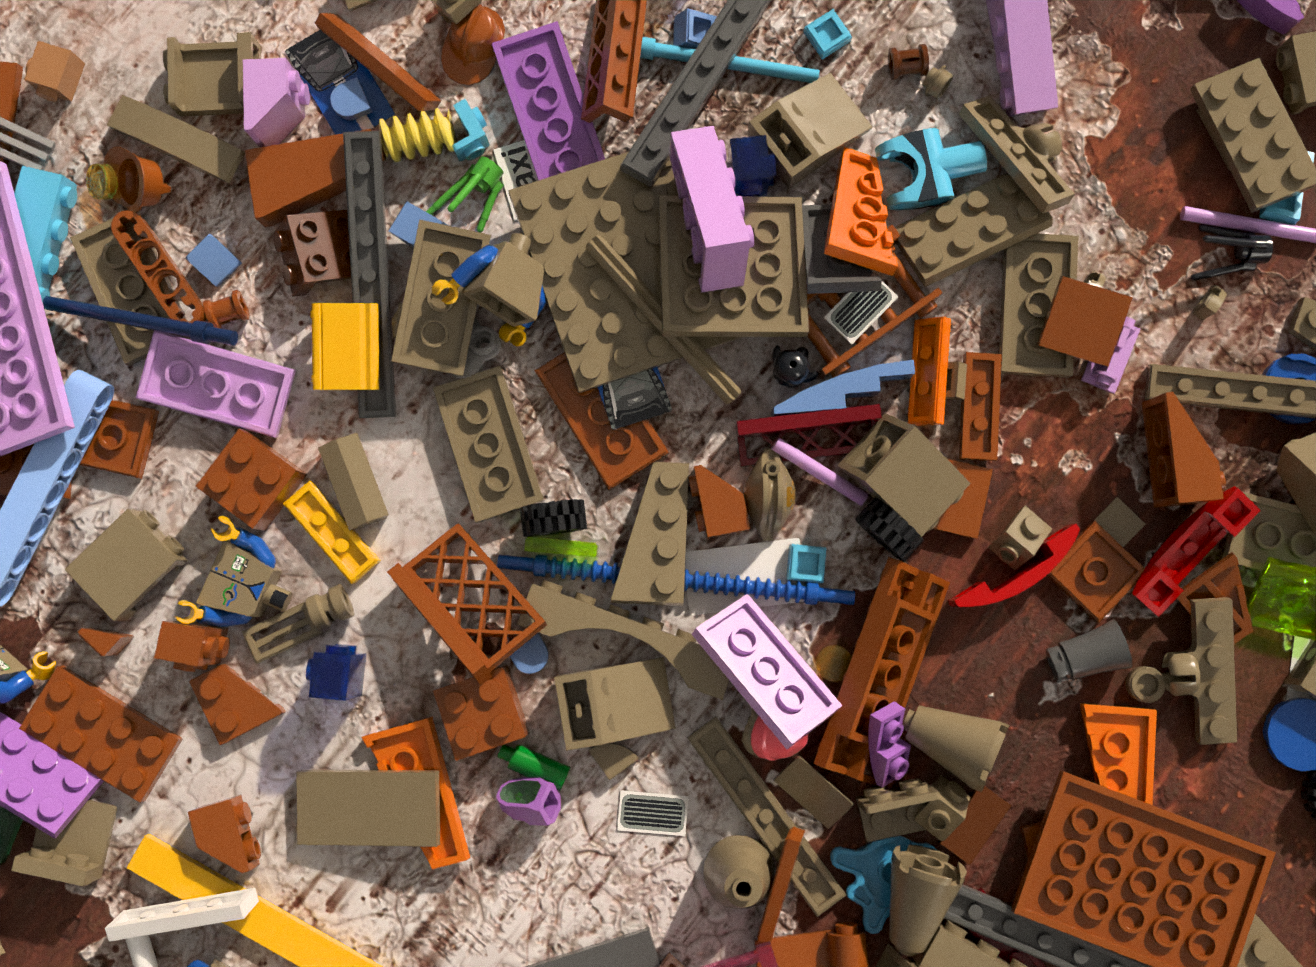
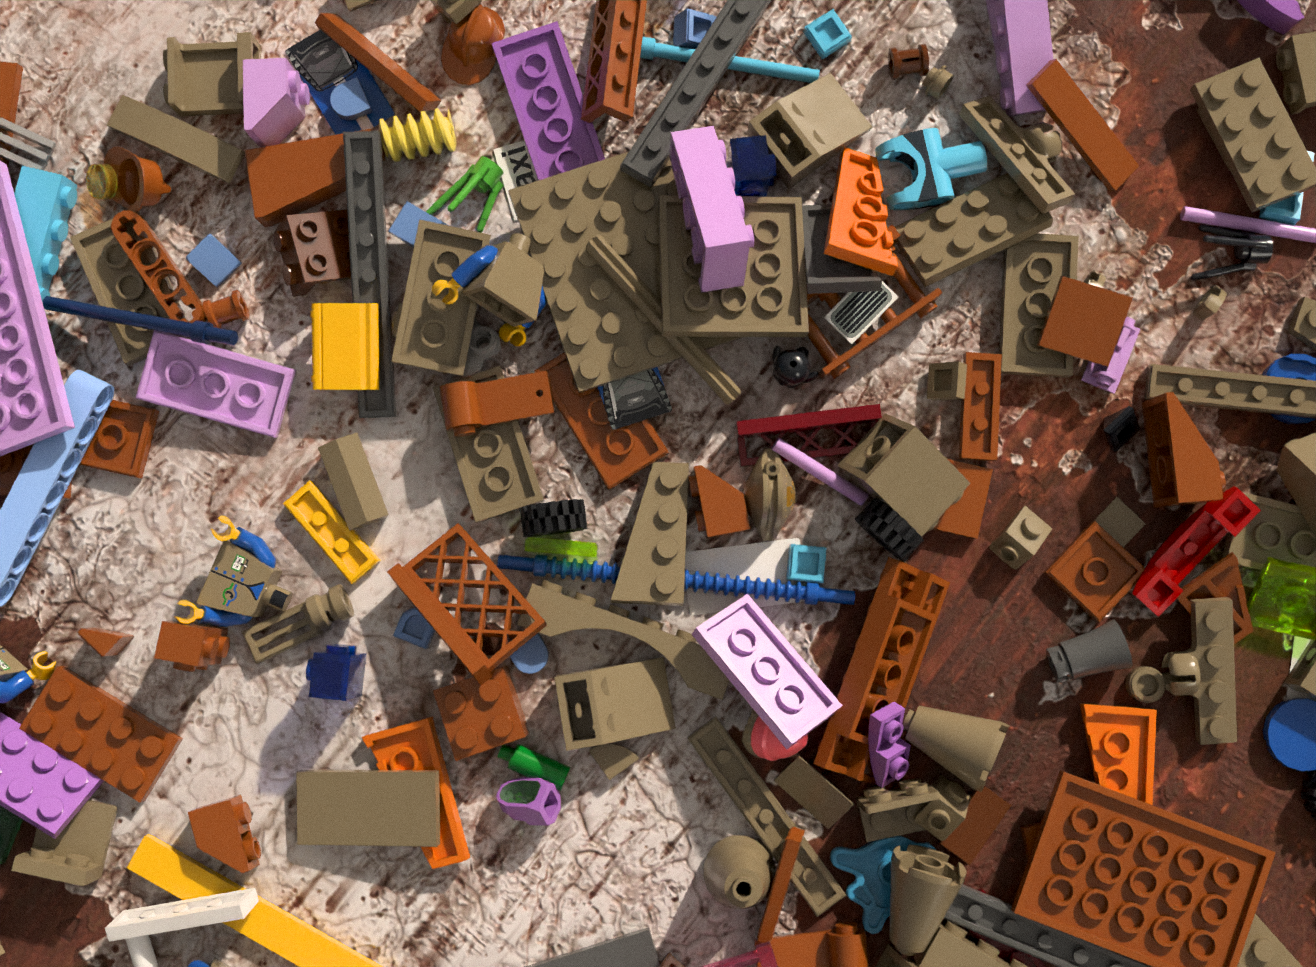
(54, 72): medium nougat brick -> none
(126, 563): dark tan panel -> none
(232, 703): dark orange wing -> none
(251, 480): dark orange brick -> none
(414, 629): none -> medium blue tile
(473, 122): medium azure bracket -> none
(493, 402): none -> dark orange door
(652, 813): sticker -> none
(832, 662): clear yellow tile -> none
(855, 384): medium blue slope -> none
(931, 365): orange tile -> none
(1054, 550): red slope -> none
(1082, 125): none -> dark orange tile
(1120, 427): none -> black slope

